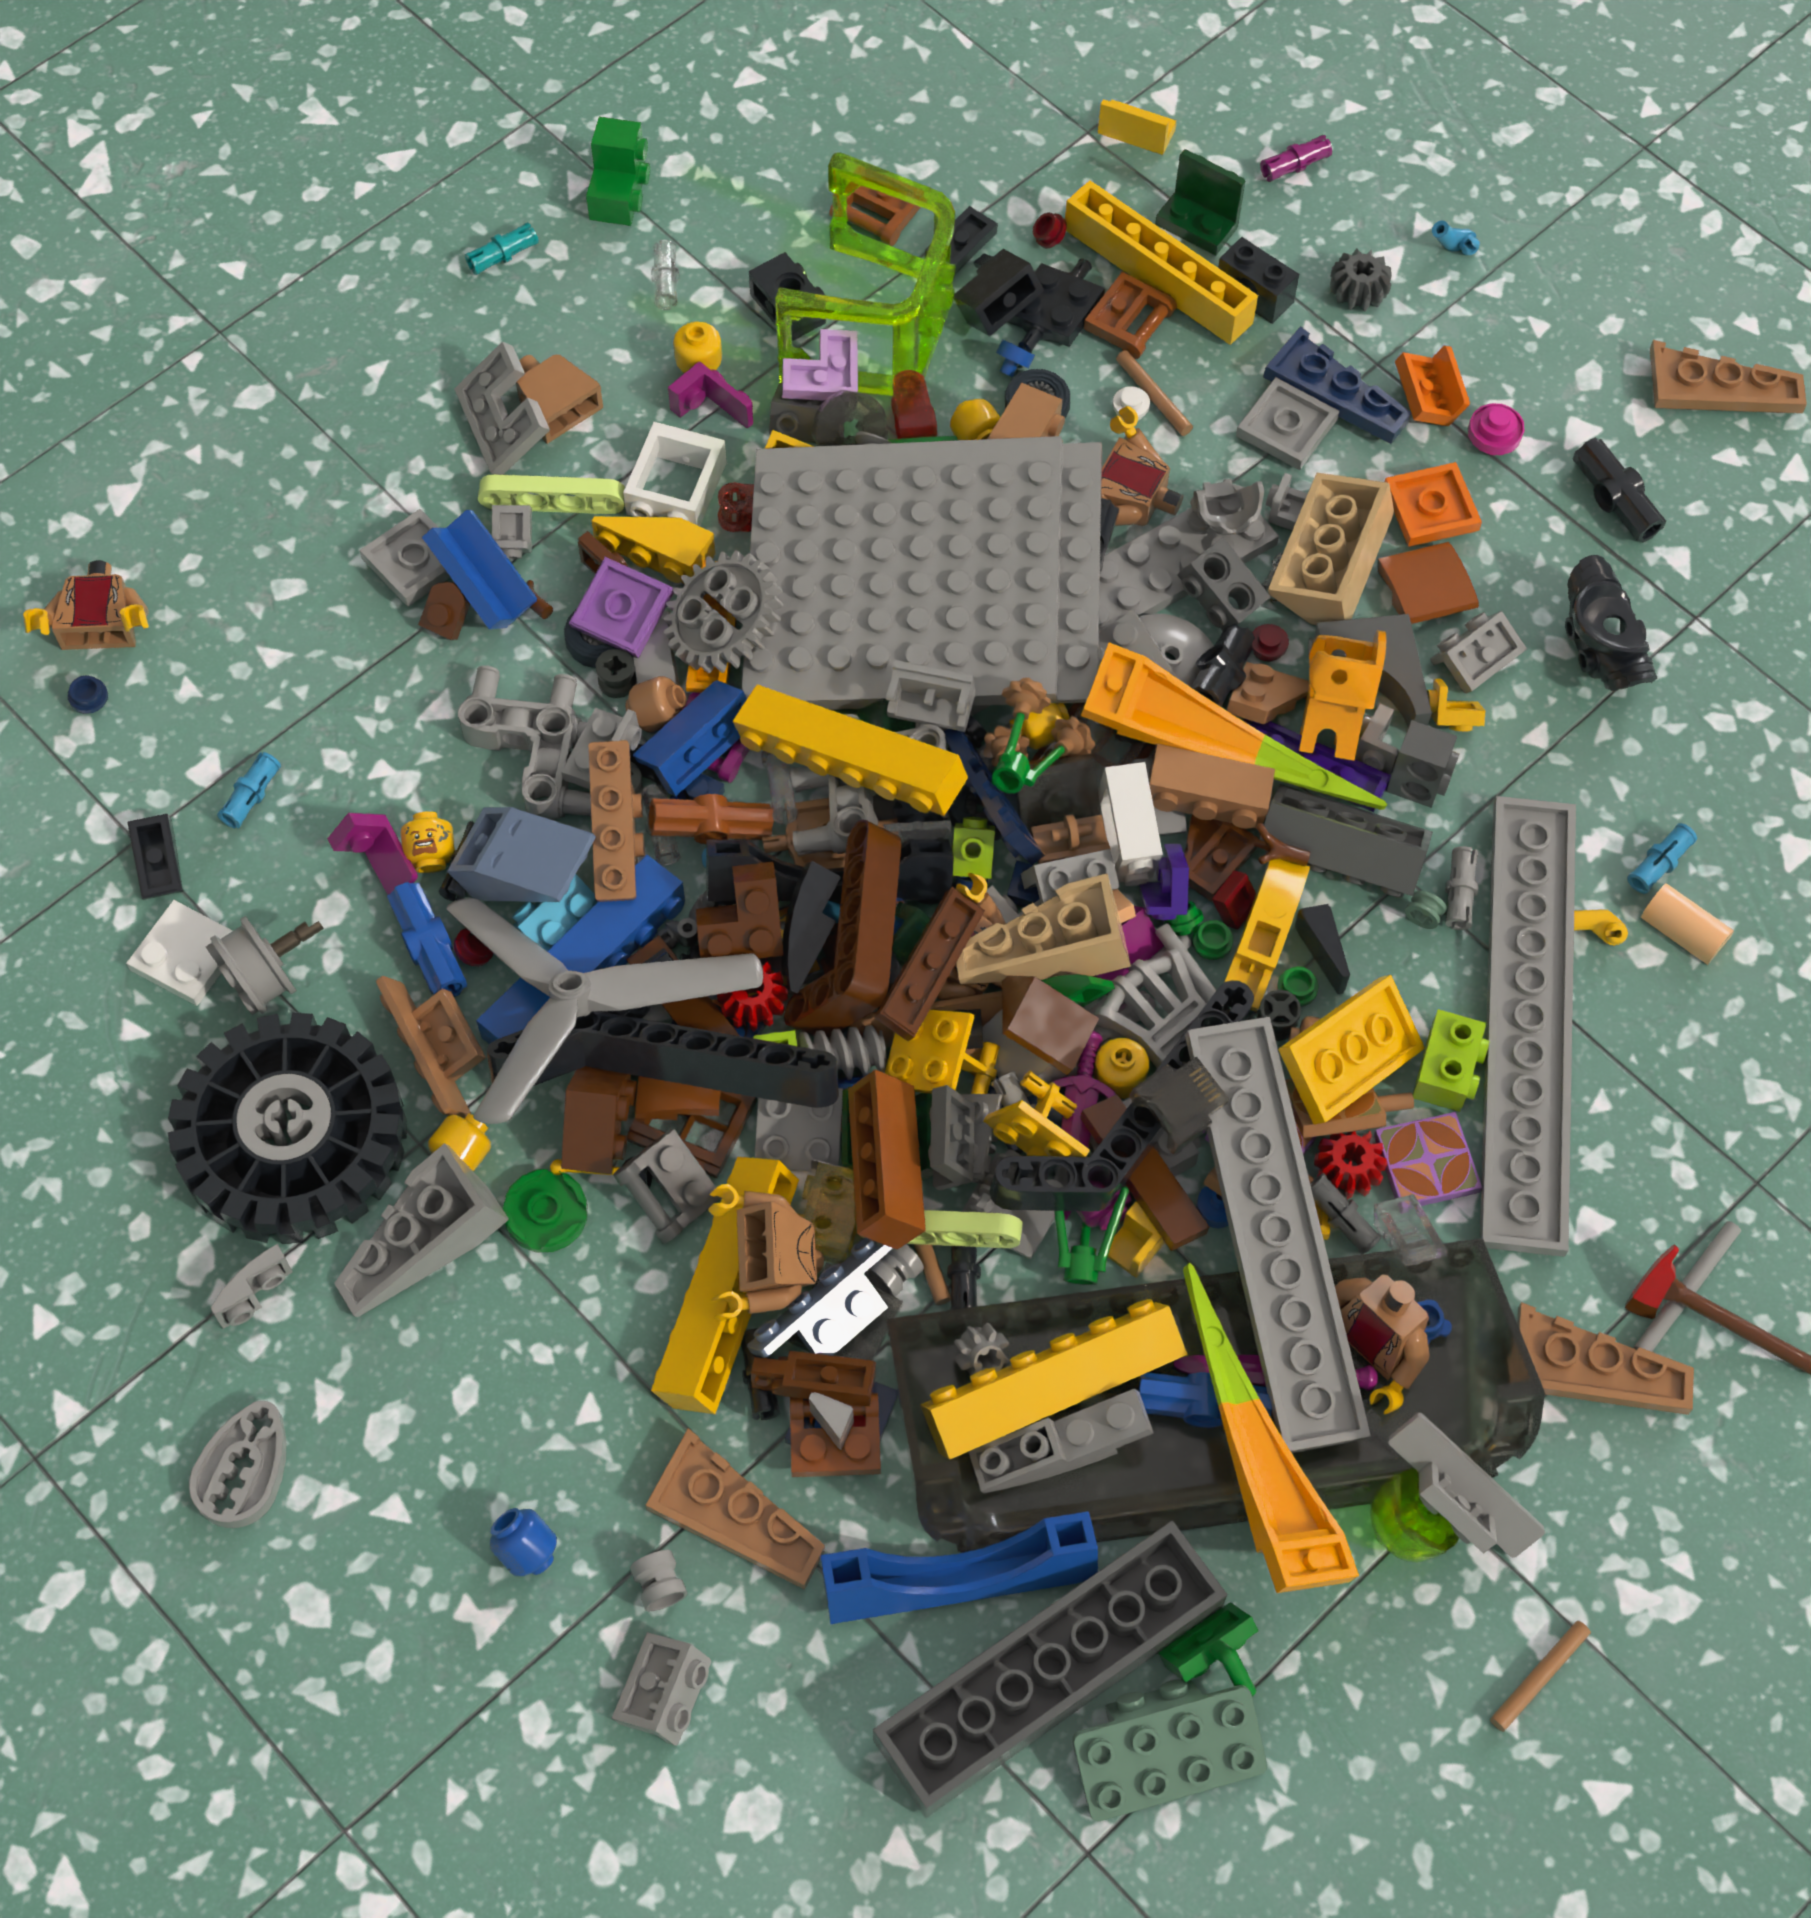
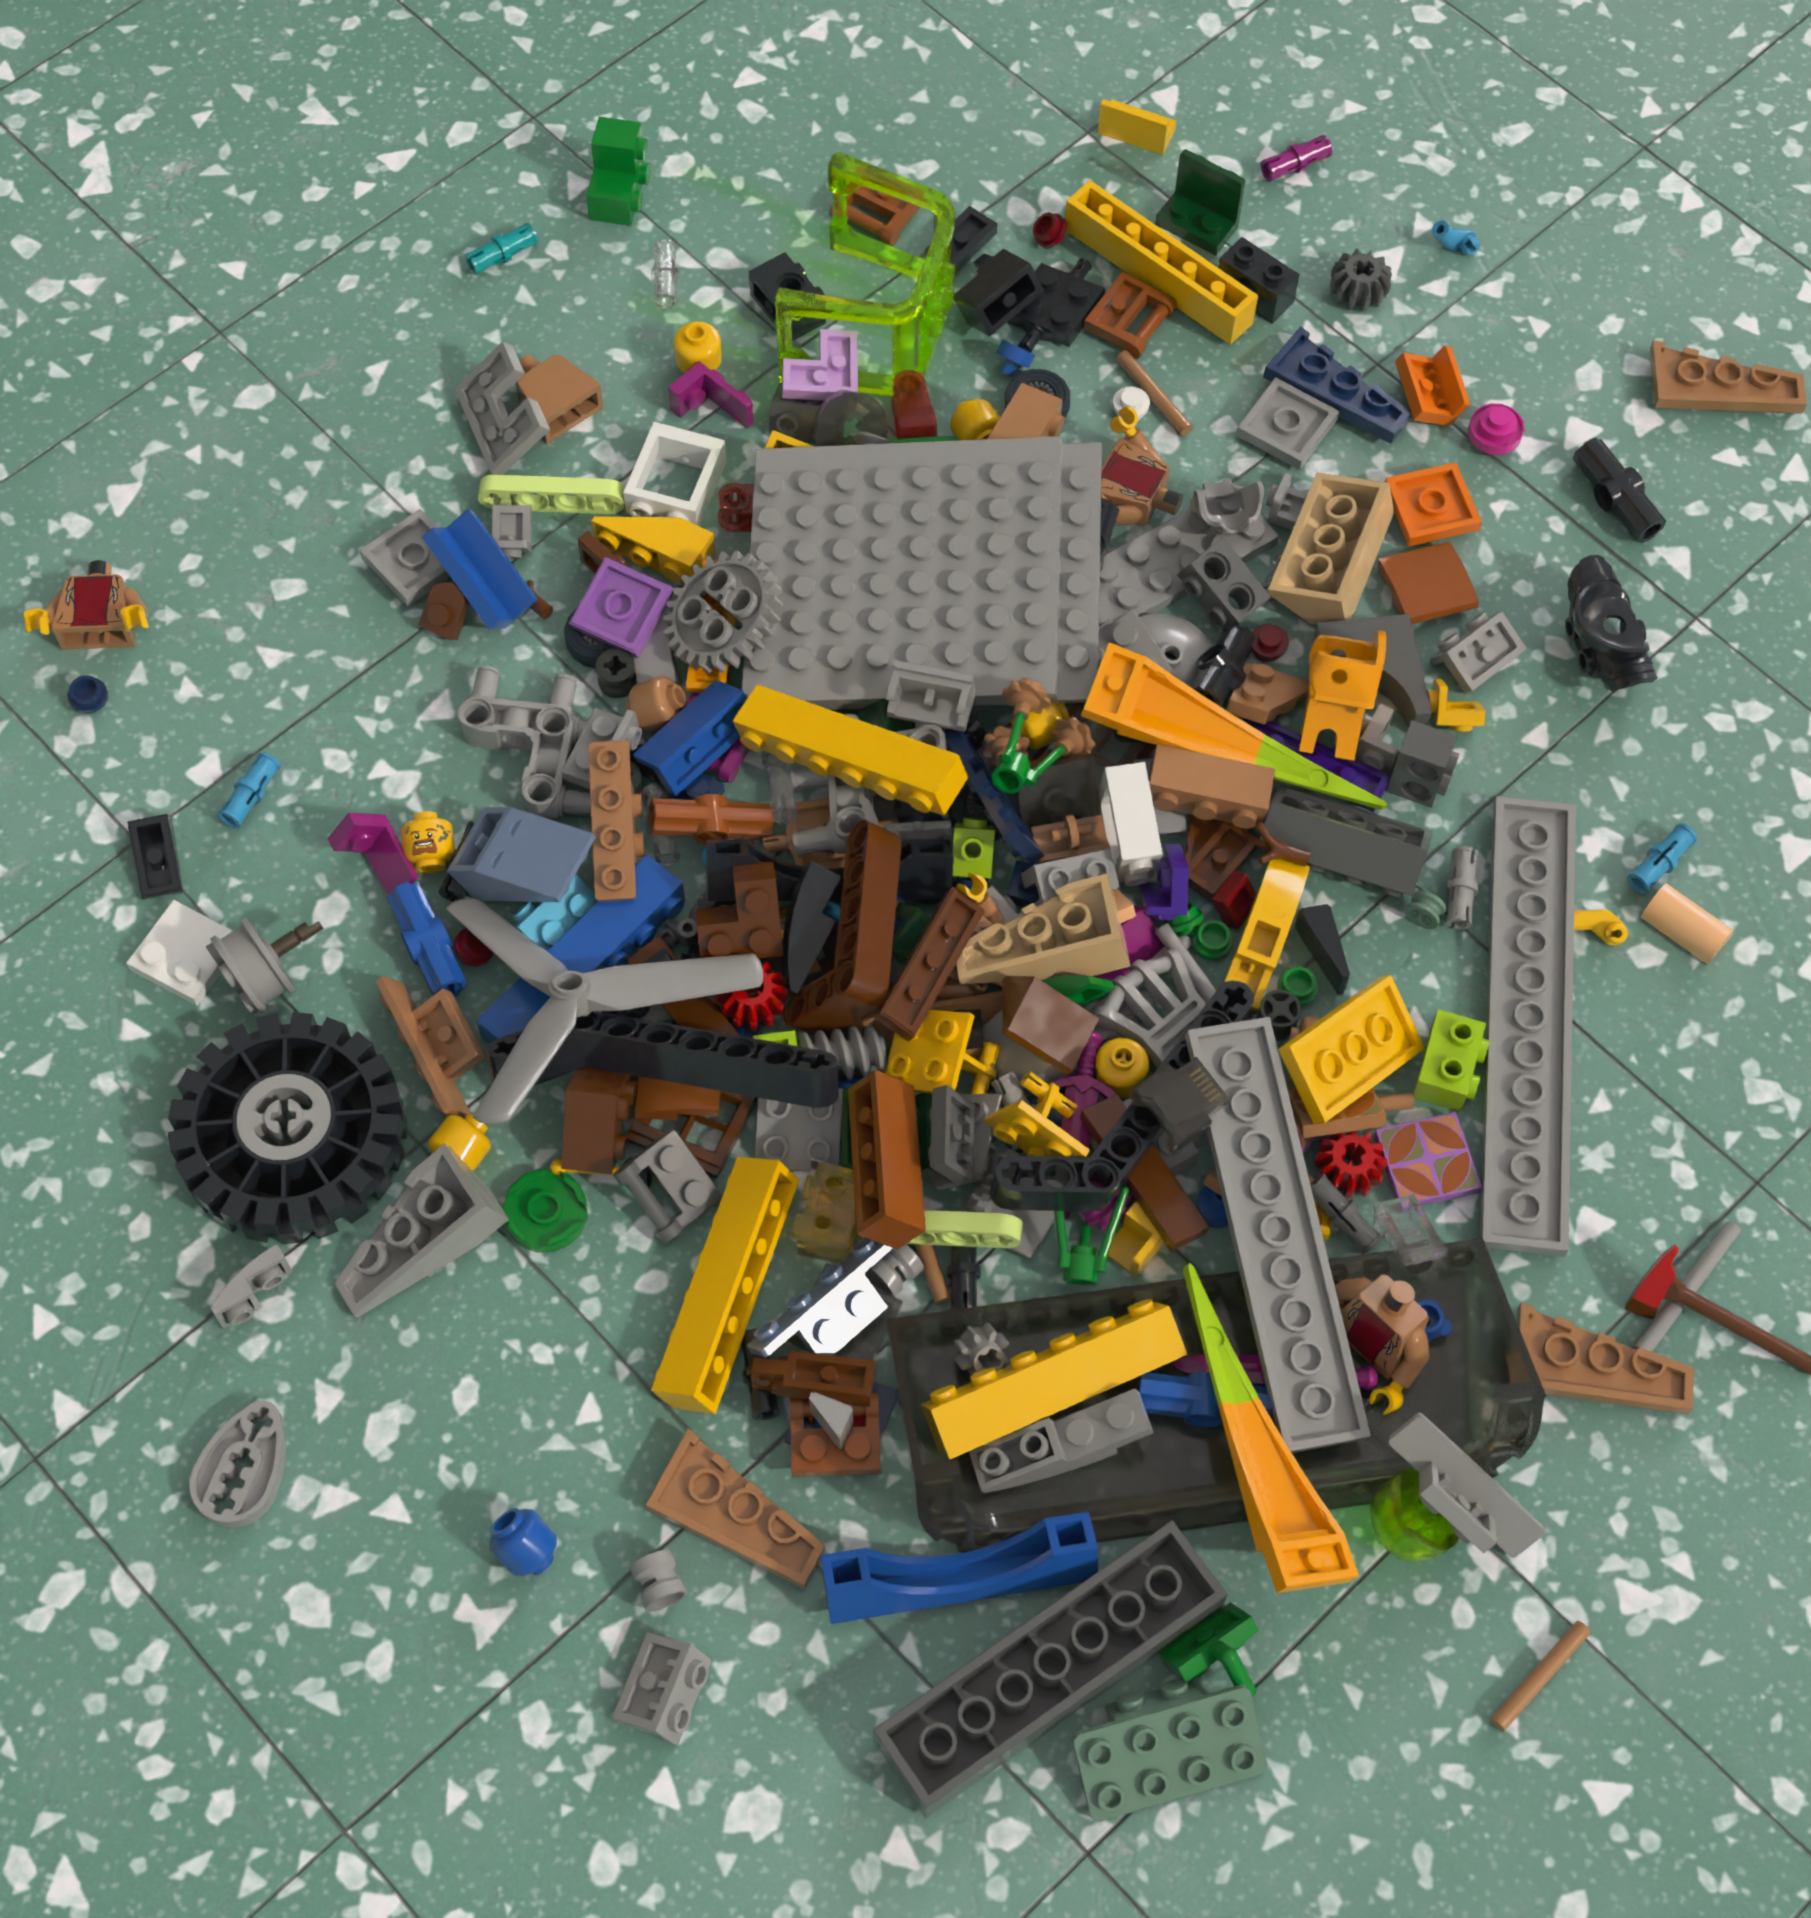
(773, 1251): medium nougat torso -> none

